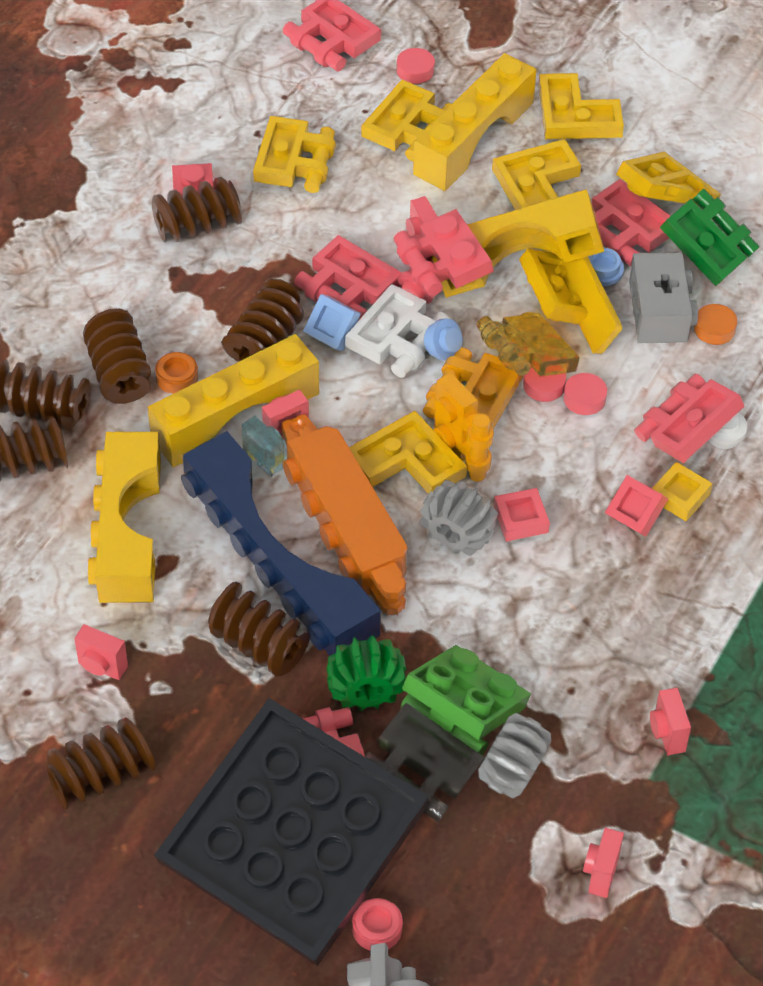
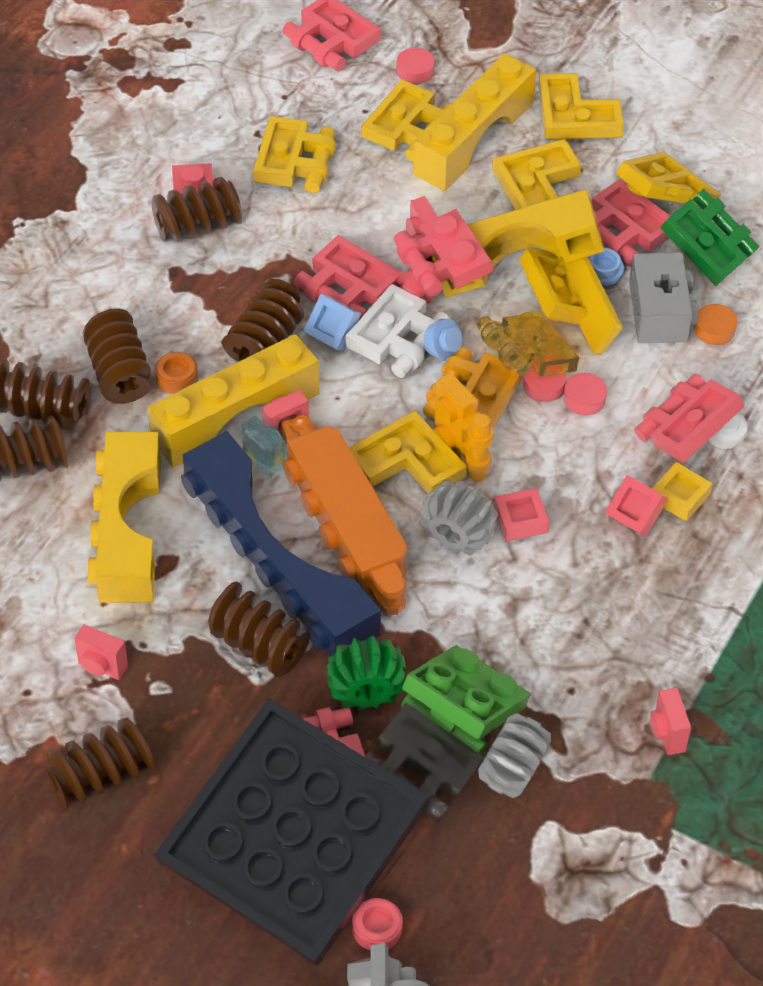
(602, 862): coral plate -> none

